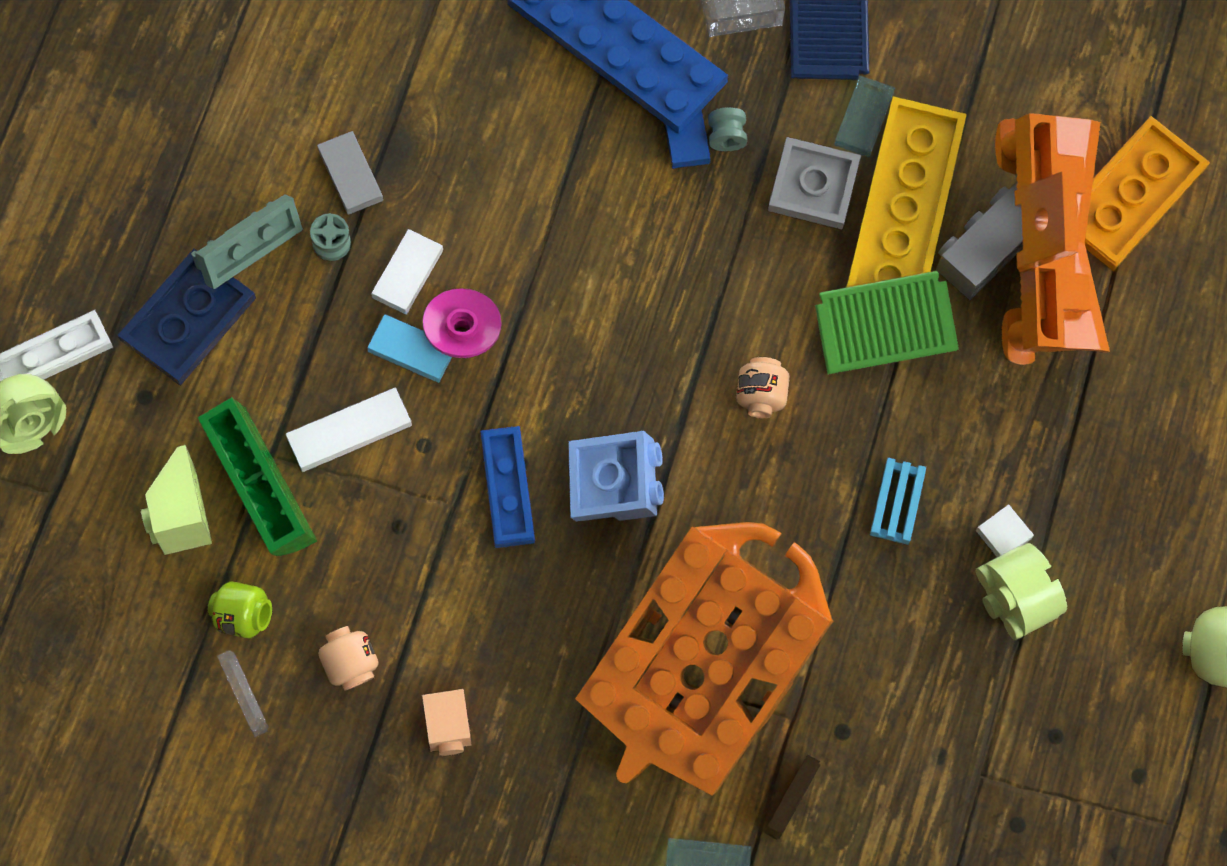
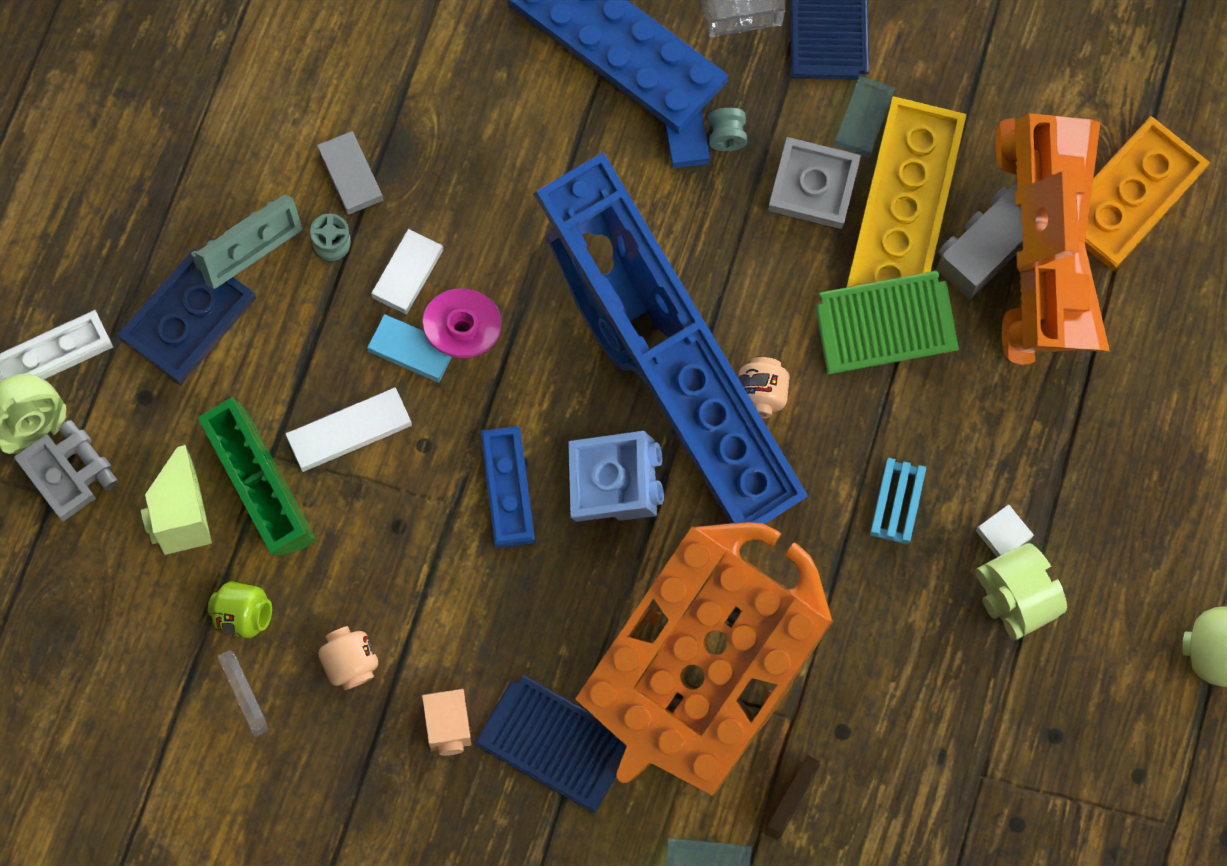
(56, 478): none -> light grey plate
(553, 742): none -> dark blue window
(687, 368): none -> blue piece

